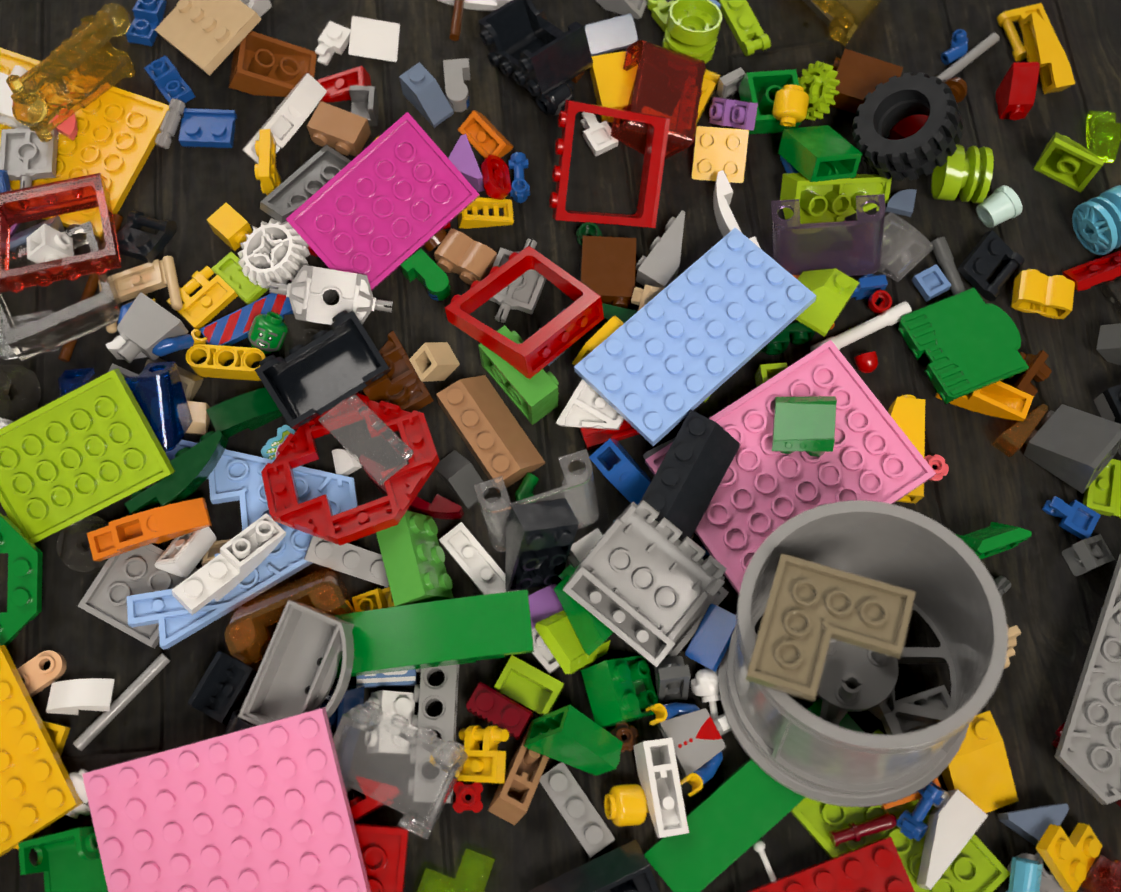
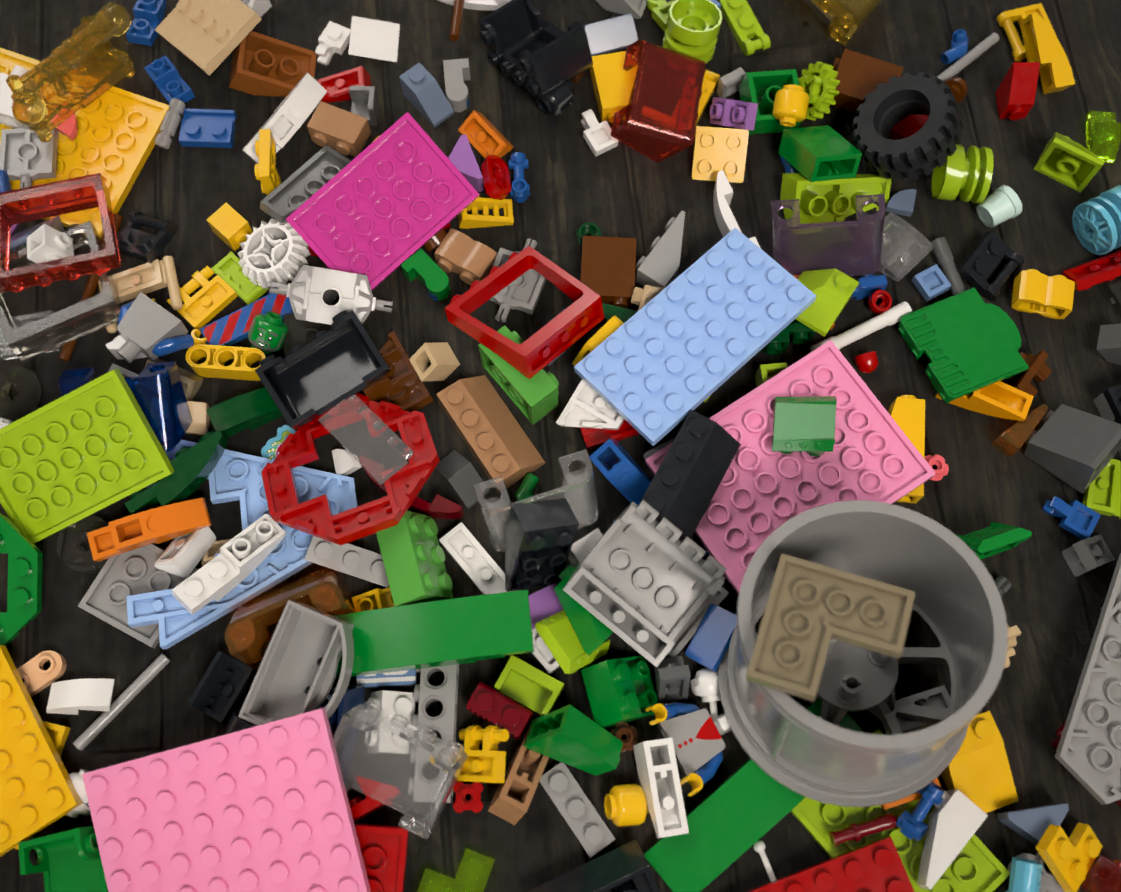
(651, 173): red windscreen -> none

